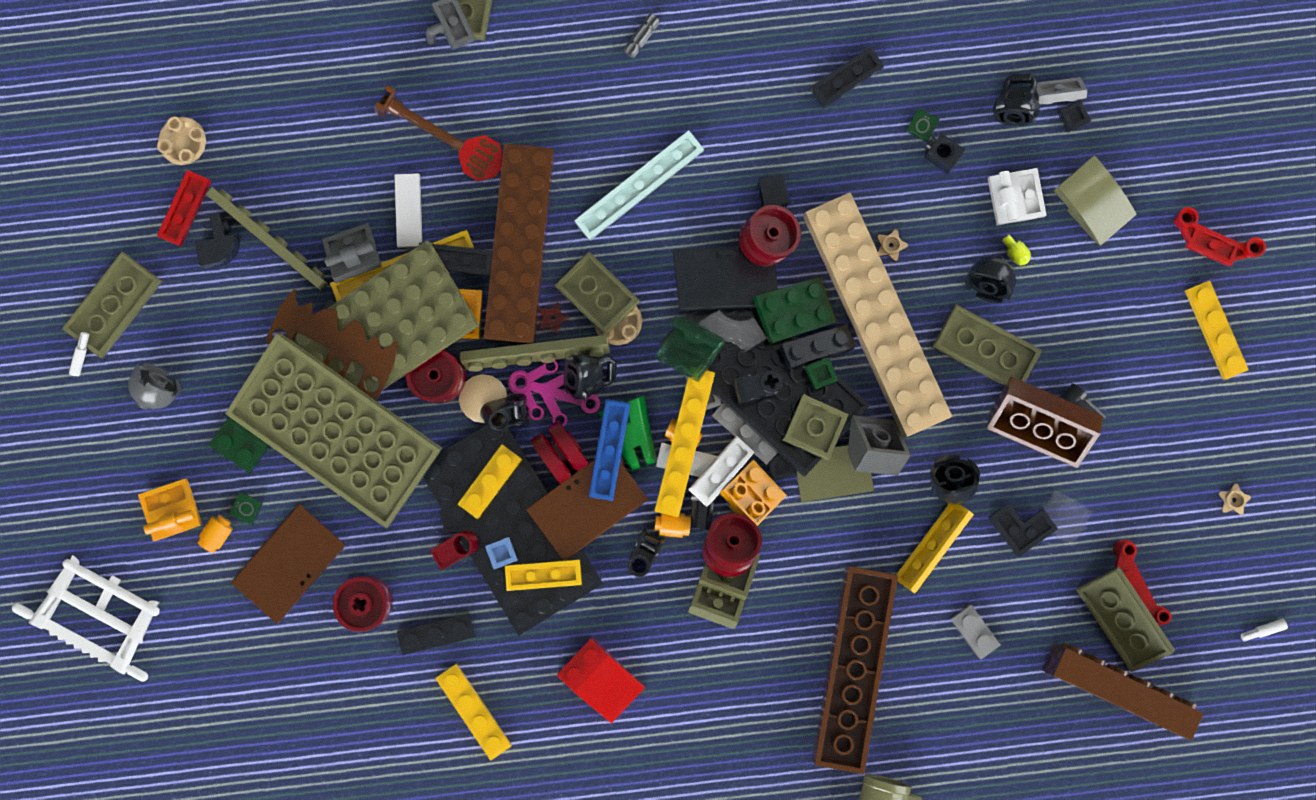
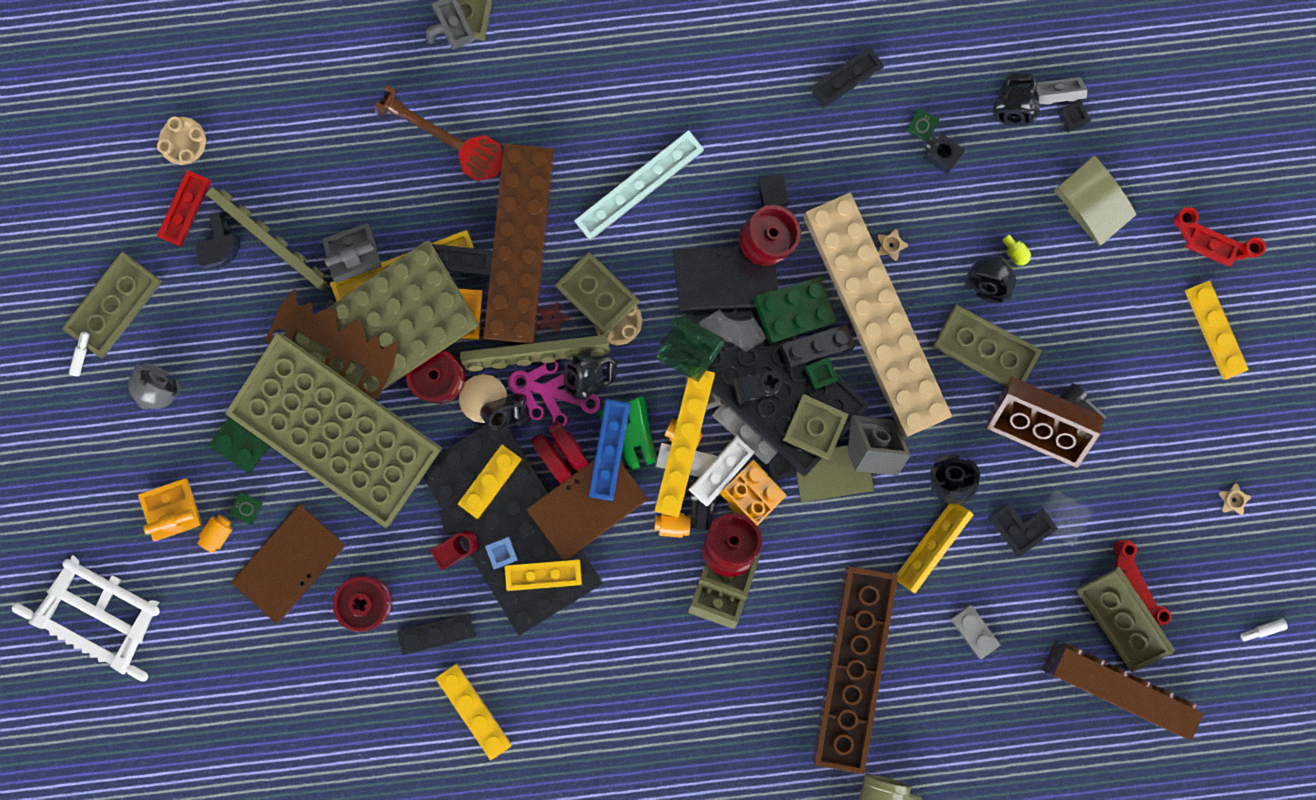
(408, 210): white tile -> none
(600, 680): red slope -> none
(641, 35): dark grey axle -> none
(645, 551): black piece -> none
(1016, 196): white plate -> none

